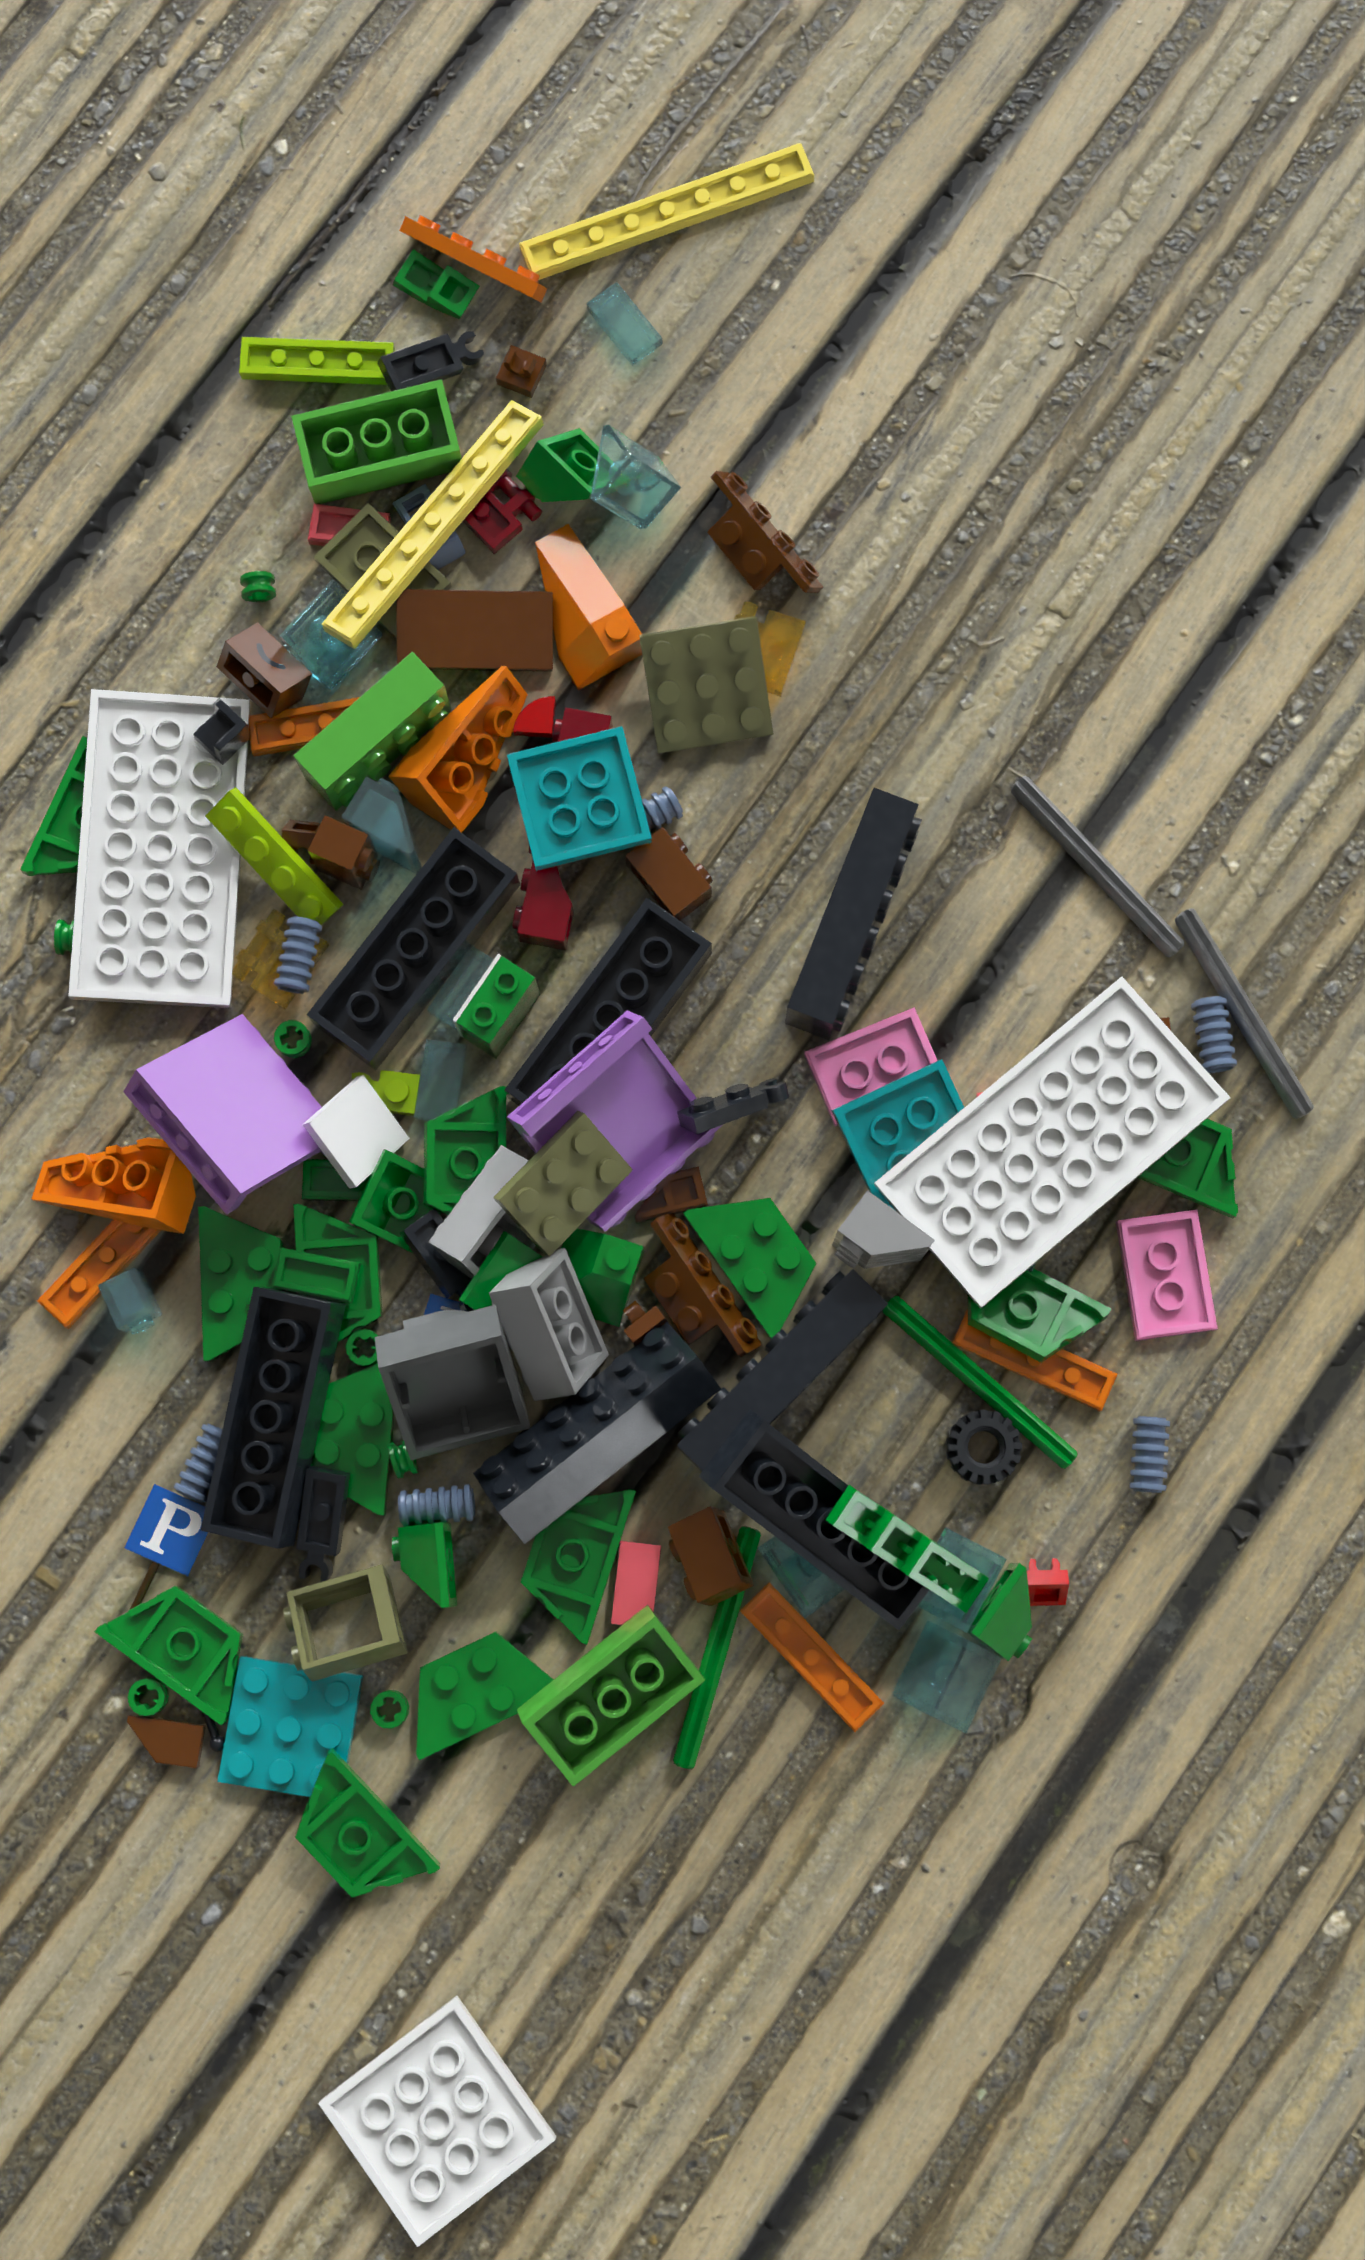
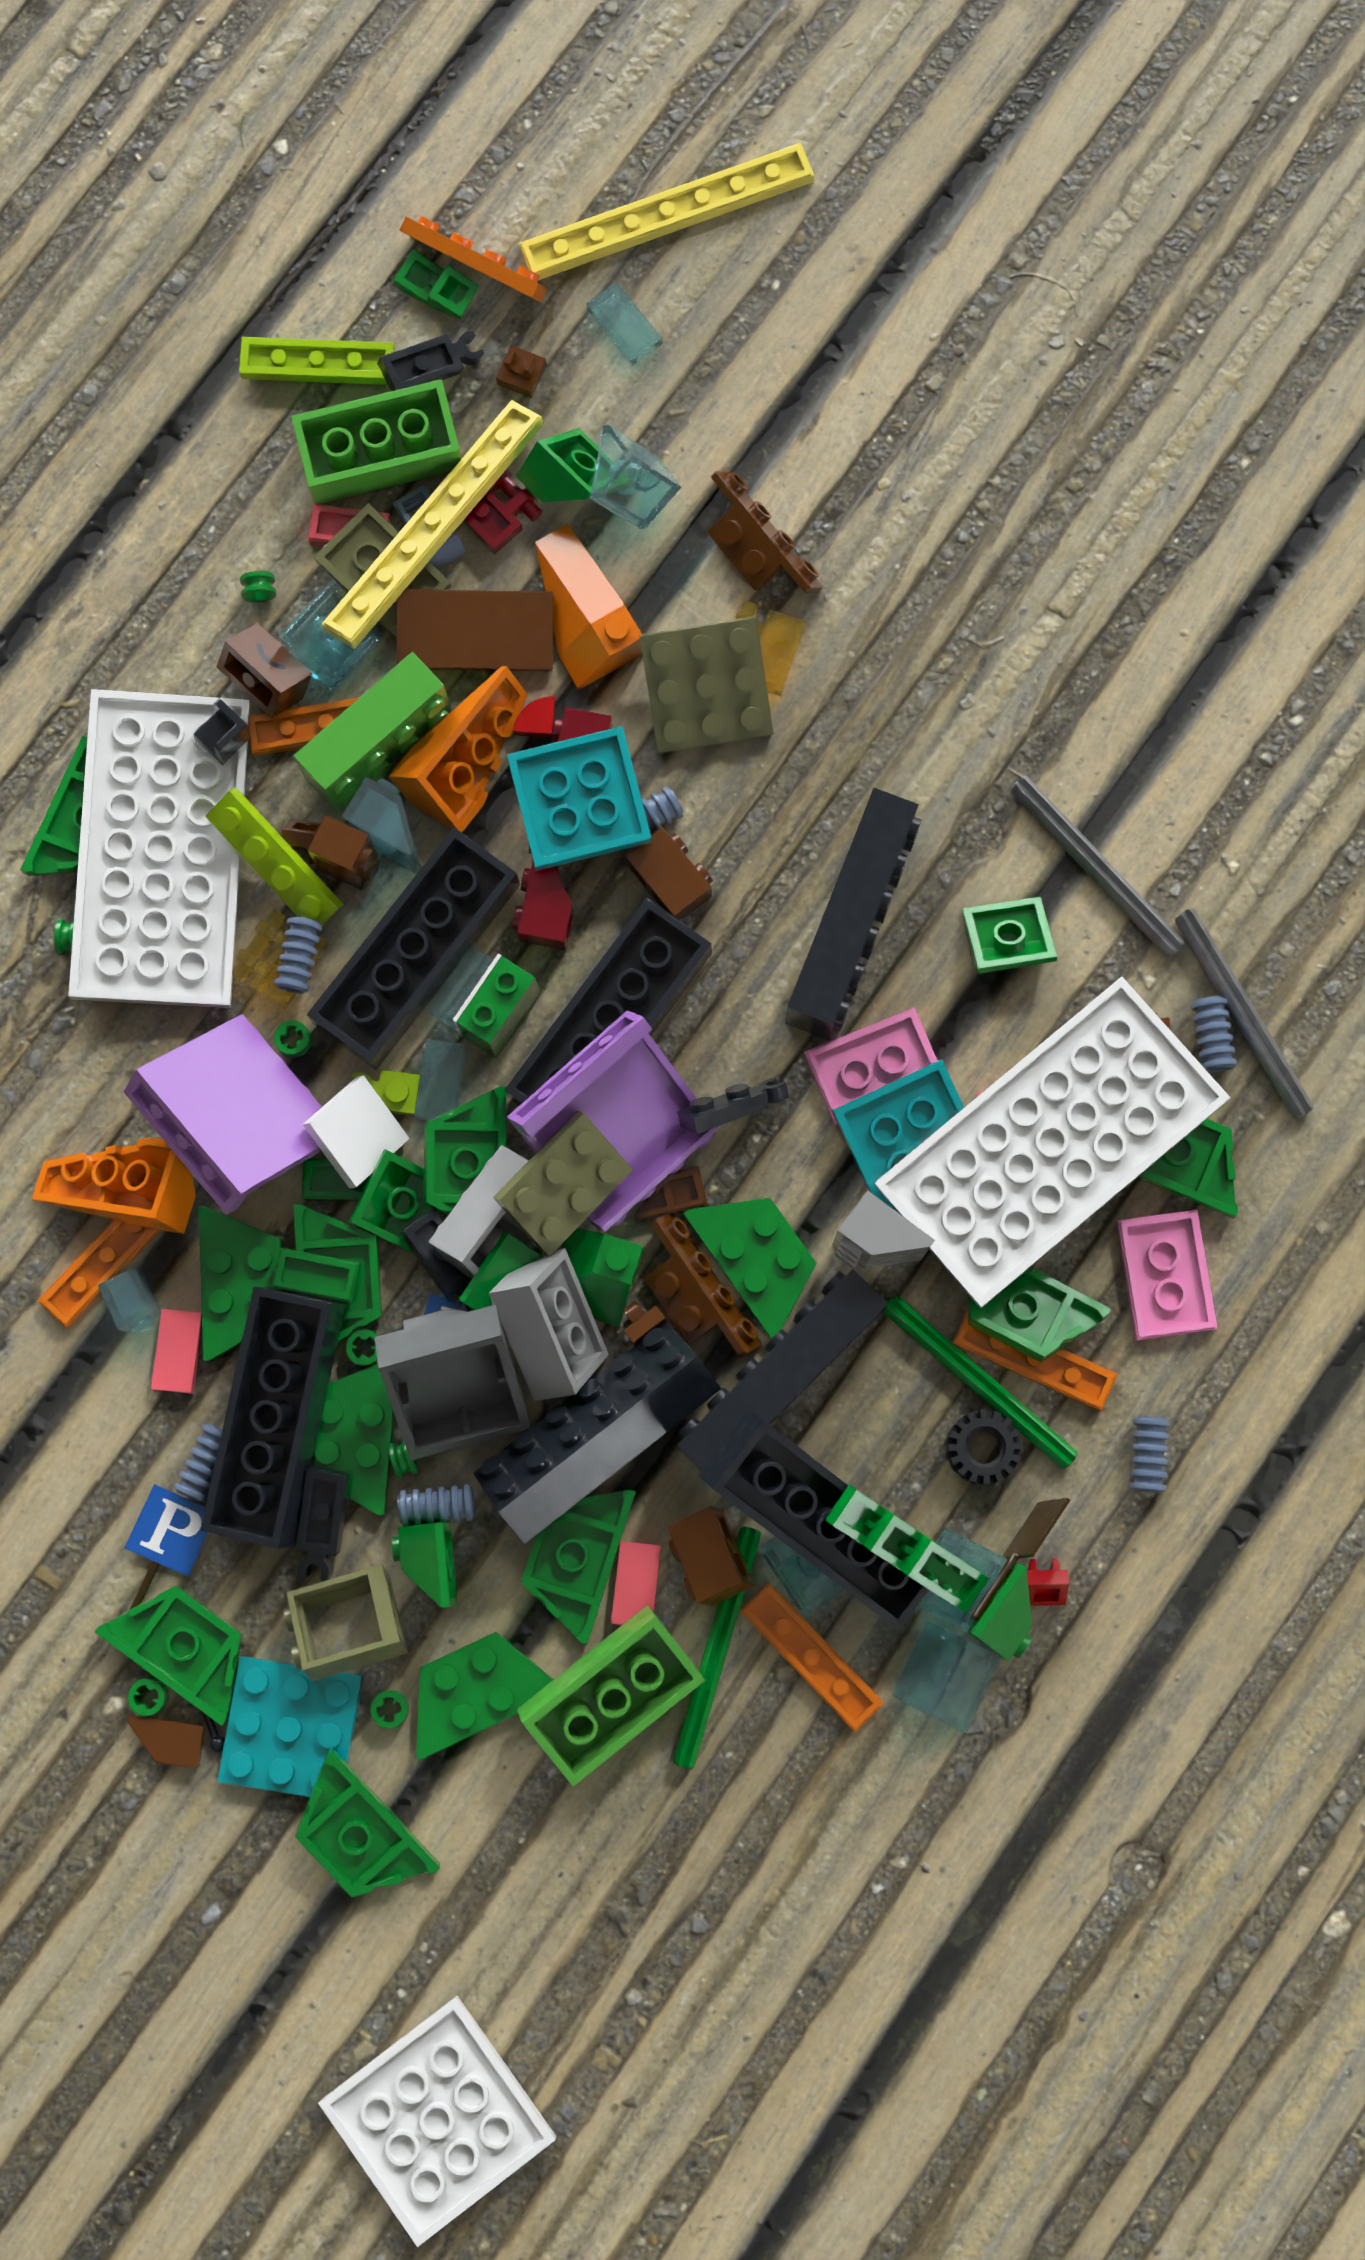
(177, 1351): none -> coral tile
(1008, 935): none -> green slope
(1025, 1543): none -> dark brown piece

